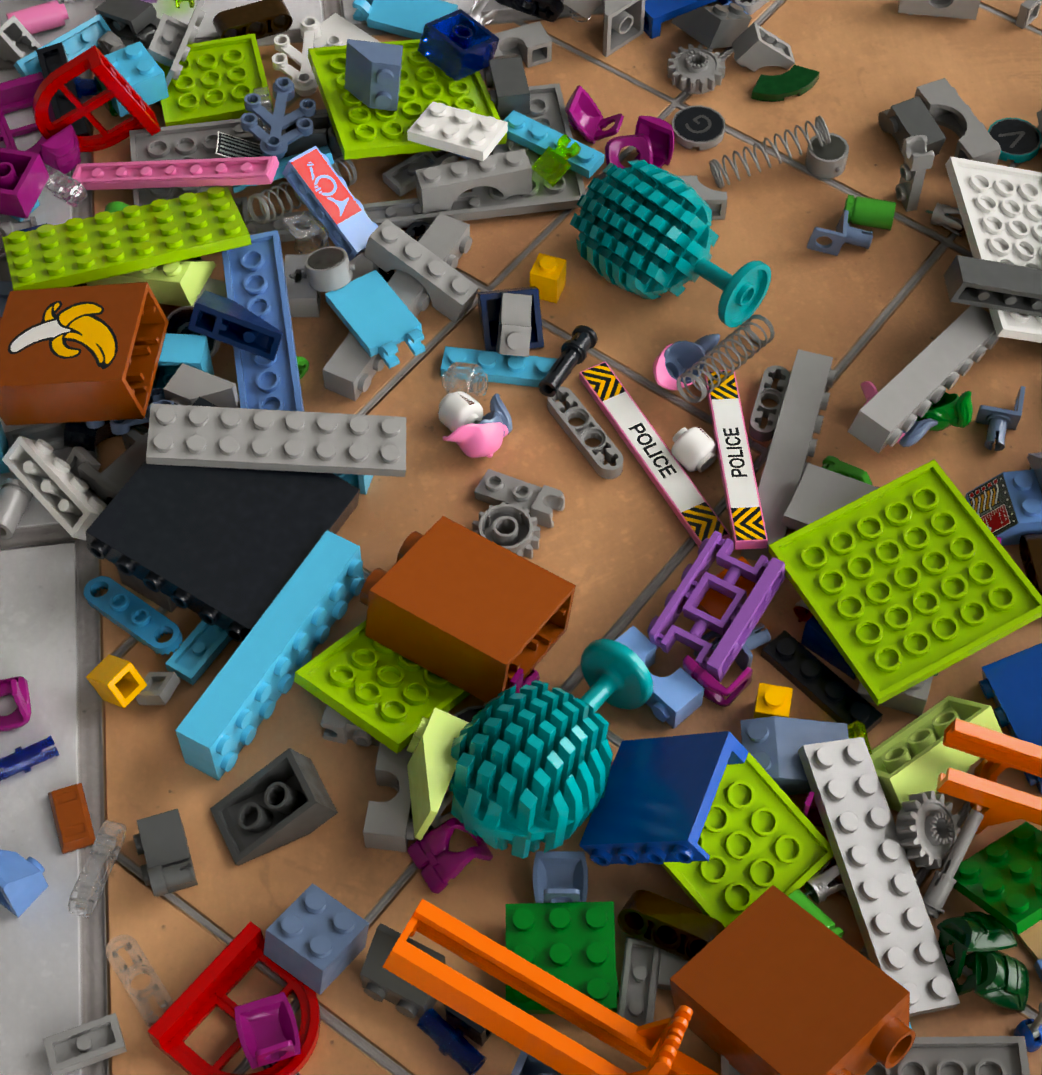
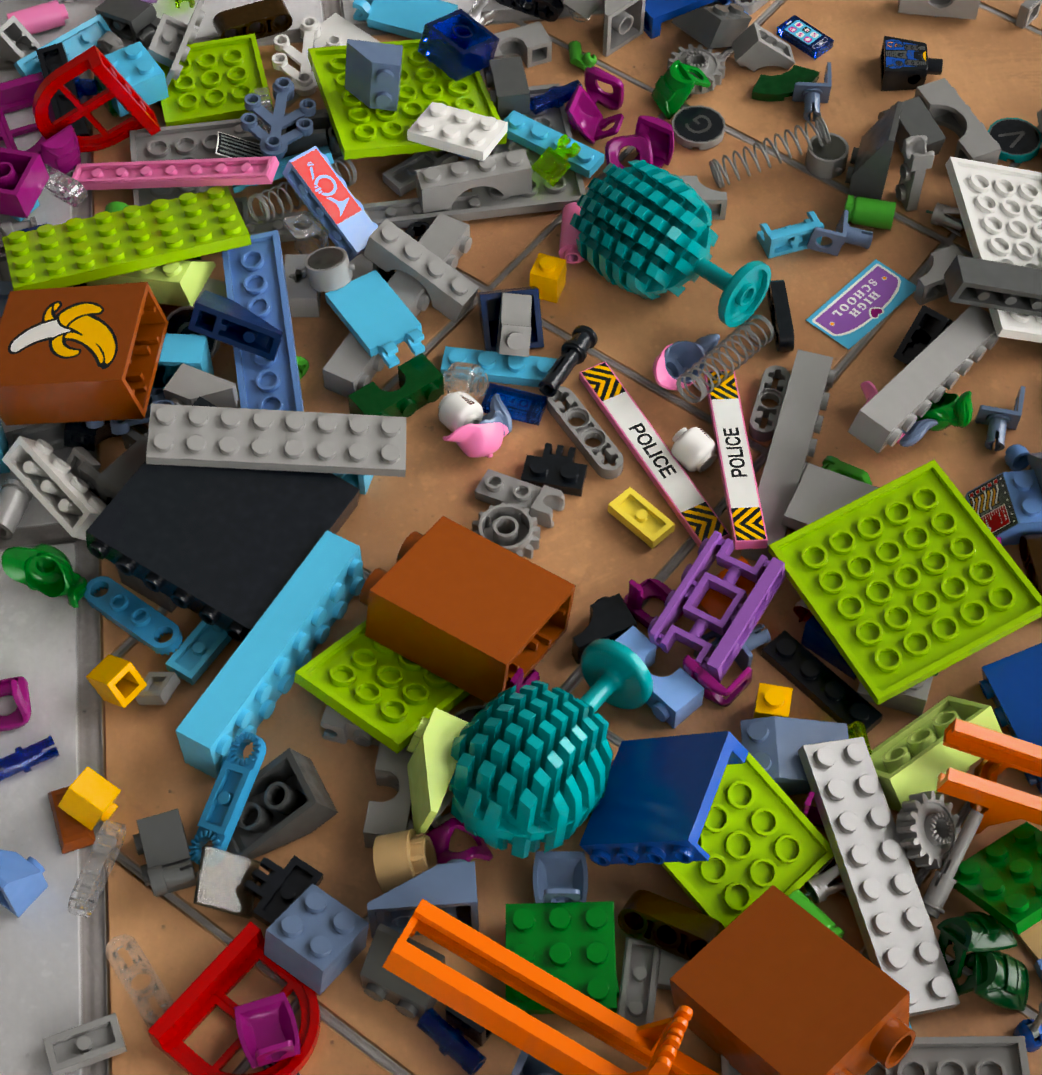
(46, 571): none -> green hair
(90, 799): none -> yellow brick
(222, 882): none -> clear smoke piece
(228, 795): none -> dark azure plate
(280, 887): none -> black hinge
(402, 857): none -> tan piece
(419, 385): none -> dark green arch
(446, 886): none -> sand blue slope
(521, 404): none -> clear blue tile
(553, 98): none -> clear blue pin
(556, 470): none -> black hinge
(569, 234): none -> bright pink brick
(578, 59): none -> bright green arm
(607, 620): none -> black arch
(609, 100): none -> magenta piece
(641, 517): none -> light yellow plate
(641, 592): none -> magenta piece
(675, 86): none -> green piece
(780, 316): none -> black beam
(788, 238): none -> medium azure hinge
(805, 37): none -> clear blue tile
(813, 94): none -> sand blue bracket
(862, 304): none -> sticker
(874, 156): none -> dark grey slope
(906, 64): none -> torso
(923, 331): none -> black arch
(933, 284): none -> light grey arch
(1016, 457): none -> medium blue hinge

